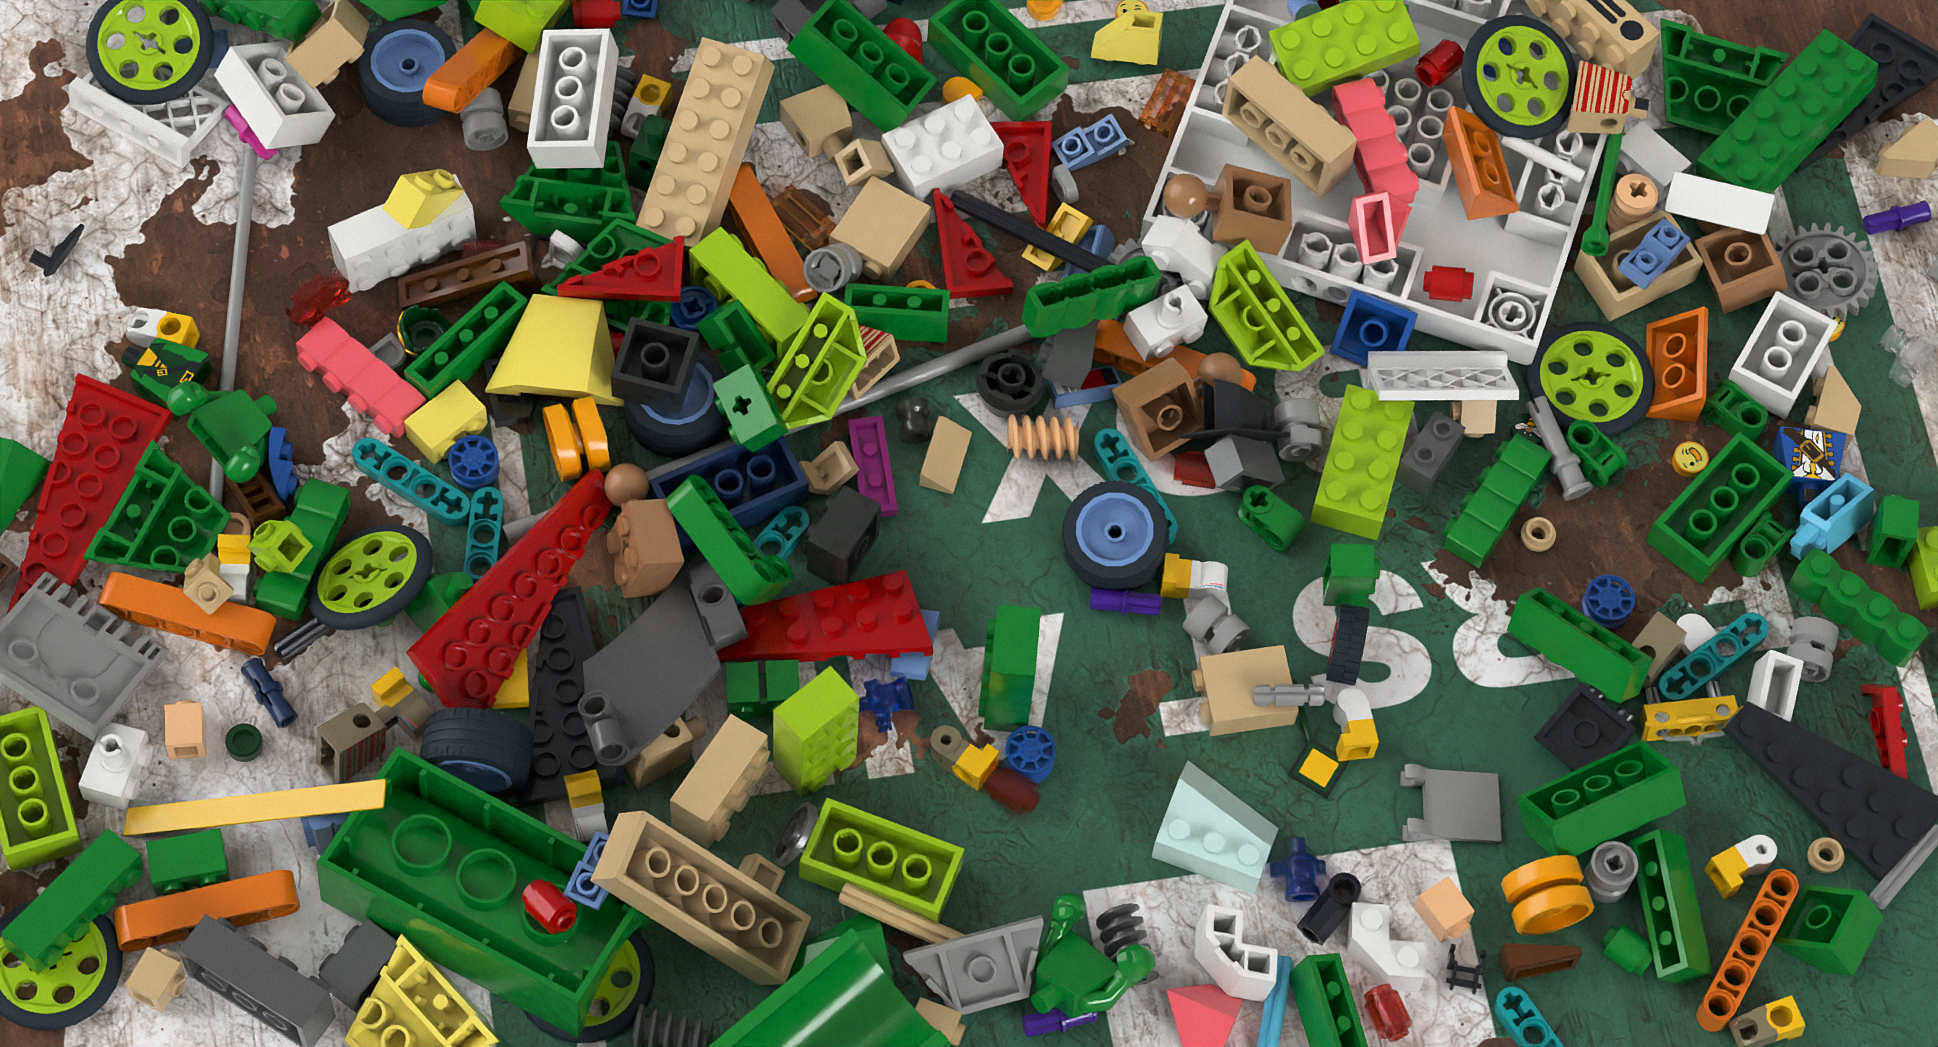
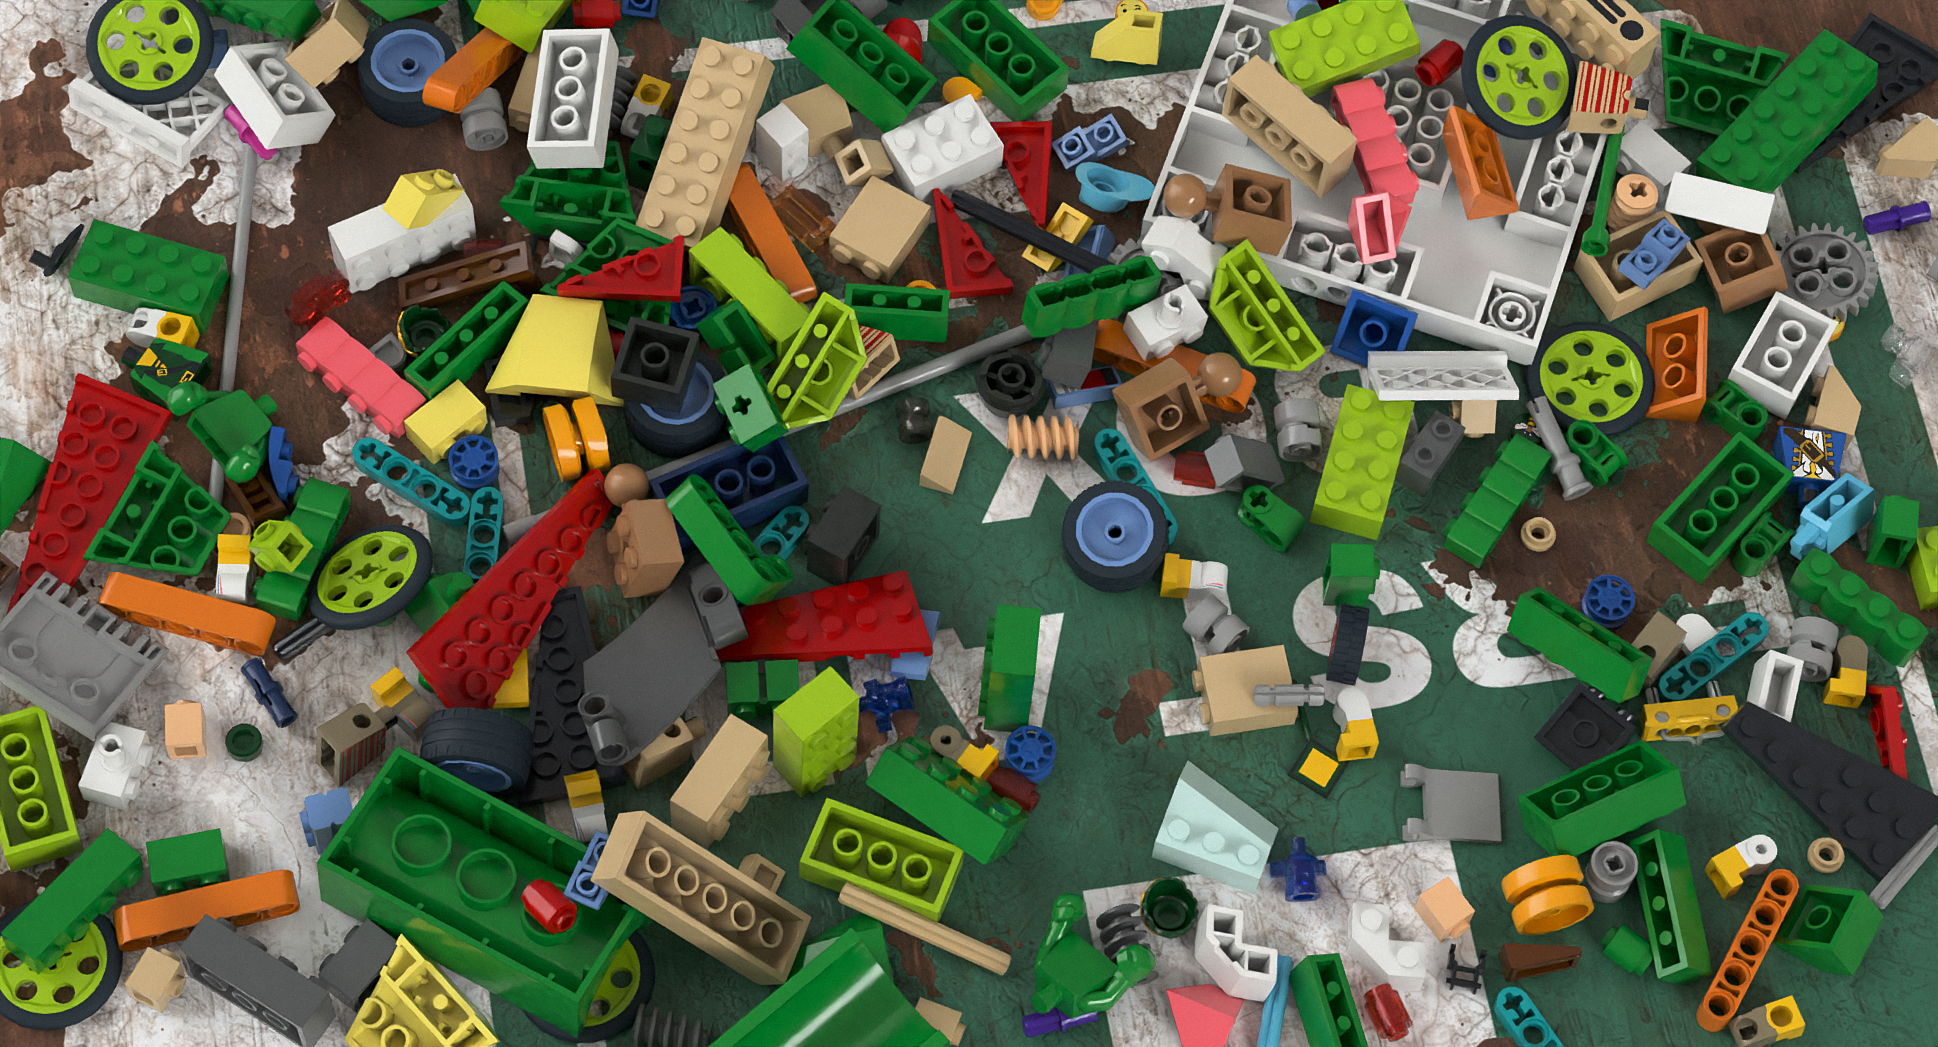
(146, 271): none -> green brick
(205, 584): tan bracket -> none
(255, 807): yellow piece -> none
(782, 142): none -> white piece
(795, 834): flat silver wheel -> none
(829, 469): tan bracket -> none
(832, 267): light grey wheel -> none
(872, 458): magenta plate -> none
(947, 799): none -> green brick
(982, 966): light grey wing -> none
(1064, 185): light grey tile -> none
(1109, 188): none -> medium azure piece
(1125, 601): dark purple axle -> none
(1156, 123): clear orange tile -> none
(1168, 908): none -> dark green hair
(1234, 411): black piece -> none
(1329, 909): black piece -> none
(1448, 283): red brick -> none
(1544, 158): white piece -> none
(1690, 459): tile -> none
(1850, 673): none -> leg

